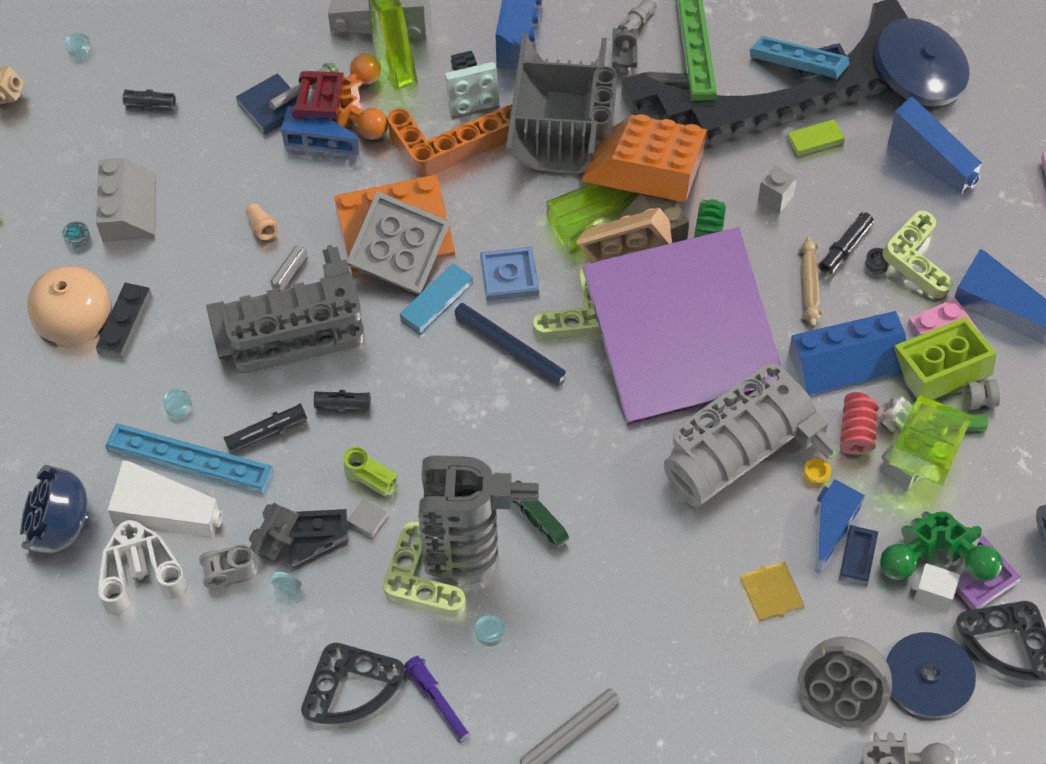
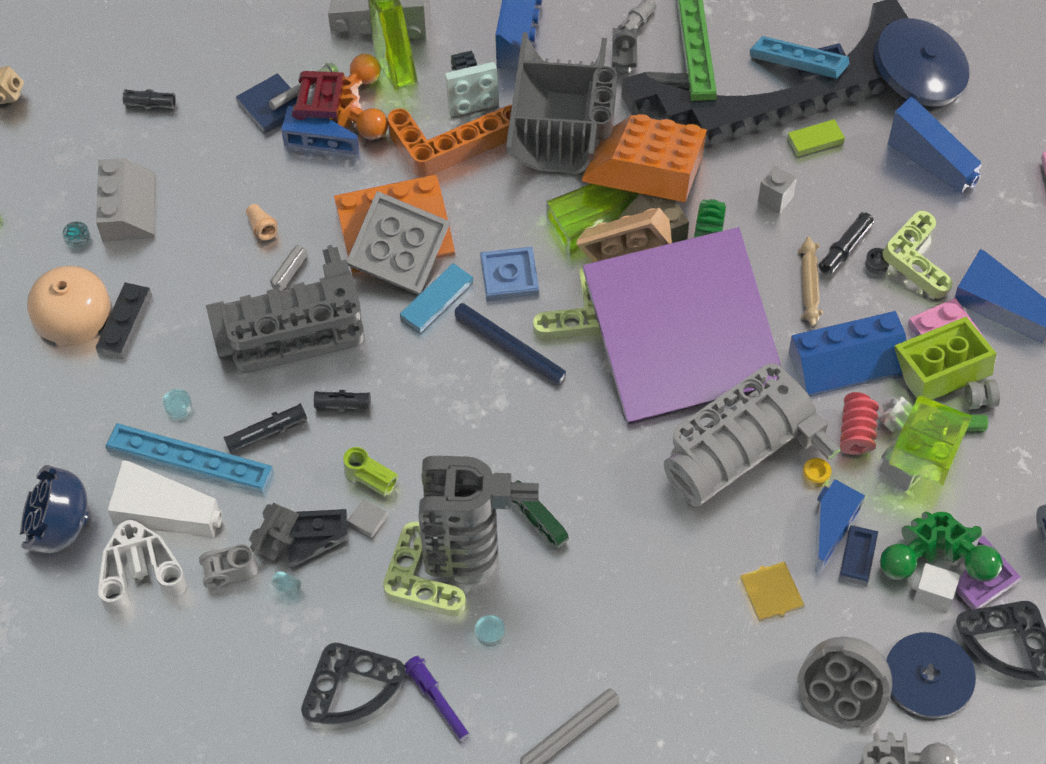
(77, 44): clear light blue tile -> none

